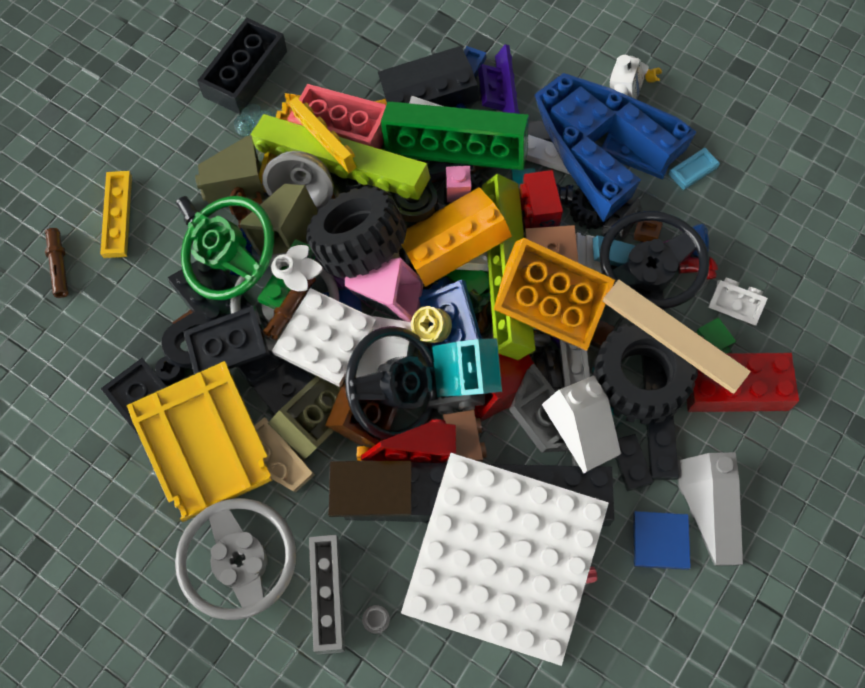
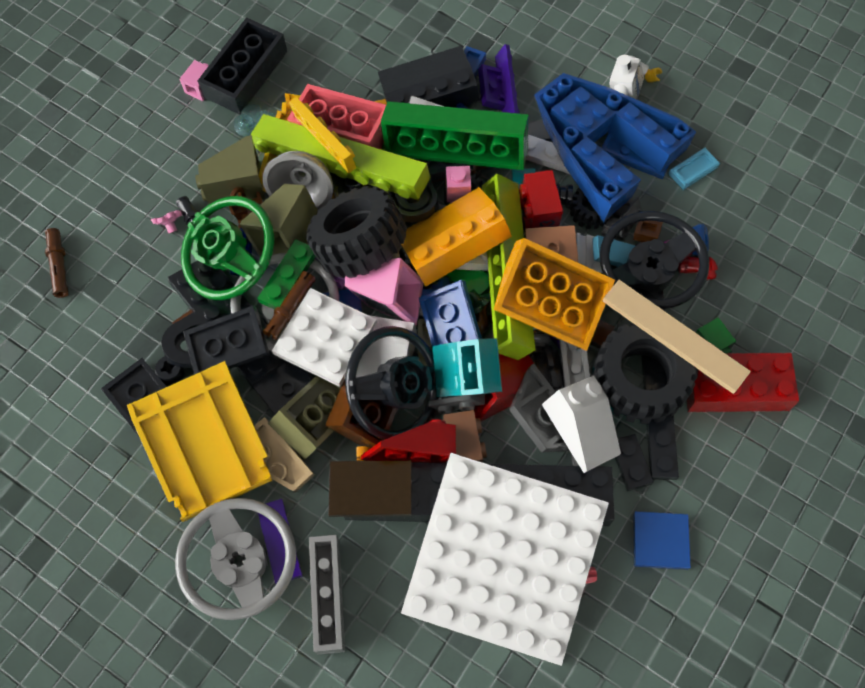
(116, 214): yellow plate -> none
(168, 220): none -> bright pink plant
(190, 78): none -> bright pink brick
(275, 543): none -> dark purple tile
(299, 268): white plate -> none
(376, 619): light grey plate -> none
(440, 328): light yellow wheel -> none
(713, 495): light grey wedge -> none
(738, 302): white bracket -> none

